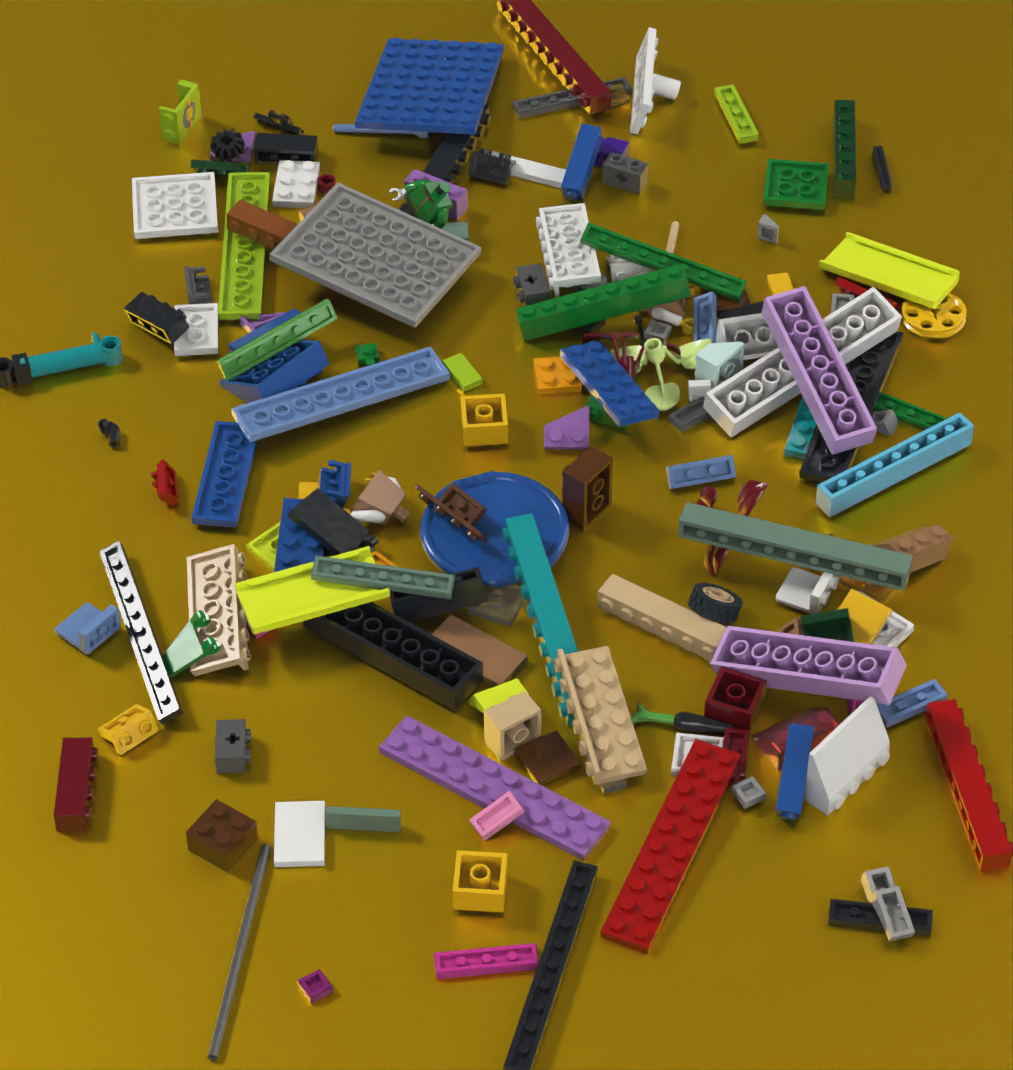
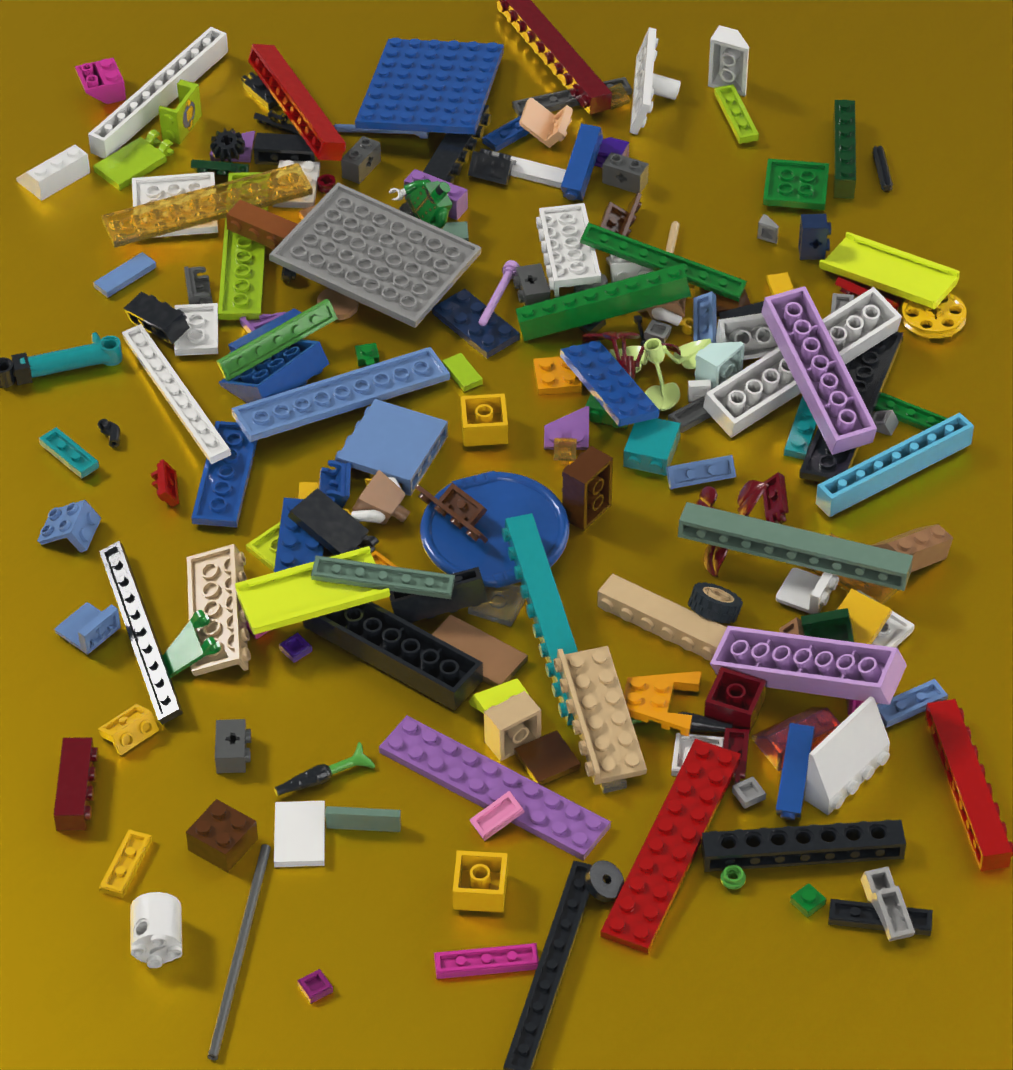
(56, 172): none -> white slope
(69, 452): none -> teal plate
(74, 521): none -> medium blue bracket
(102, 80): none -> dark pink slope
(124, 274): none -> medium blue tile
(125, 864): none -> yellow tile
(134, 160): none -> lime tile
(156, 928): none -> white cylinder
(157, 92): none -> white brick
(176, 394): none -> white plate
(205, 204): none -> clear yellow plate
(257, 89): none -> black hinge
(287, 275): none -> black plate
(295, 647): none -> dark purple tile
(297, 102): none -> red brick
(322, 773): none -> black piece
(342, 305): none -> medium nougat tile
(361, 160): none -> dark grey brick
(394, 442): none -> medium blue panel
(462, 315): none -> dark blue plate
(504, 135): none -> blue tile
(508, 271): none -> lavender piece
(544, 124): none -> light nougat bracket
(565, 450): none -> clear yellow tile
(597, 887): none -> black piece
(618, 219): none -> reddish brown bracket
(651, 697): none -> light orange wing
(652, 445): none -> teal brick
(728, 60): none -> white slope
(736, 872): none -> bright green plate
(776, 499): none -> dark red hinge
(803, 845): none -> black brick
(808, 900): none -> green plate
(813, 236): none -> dark blue brick

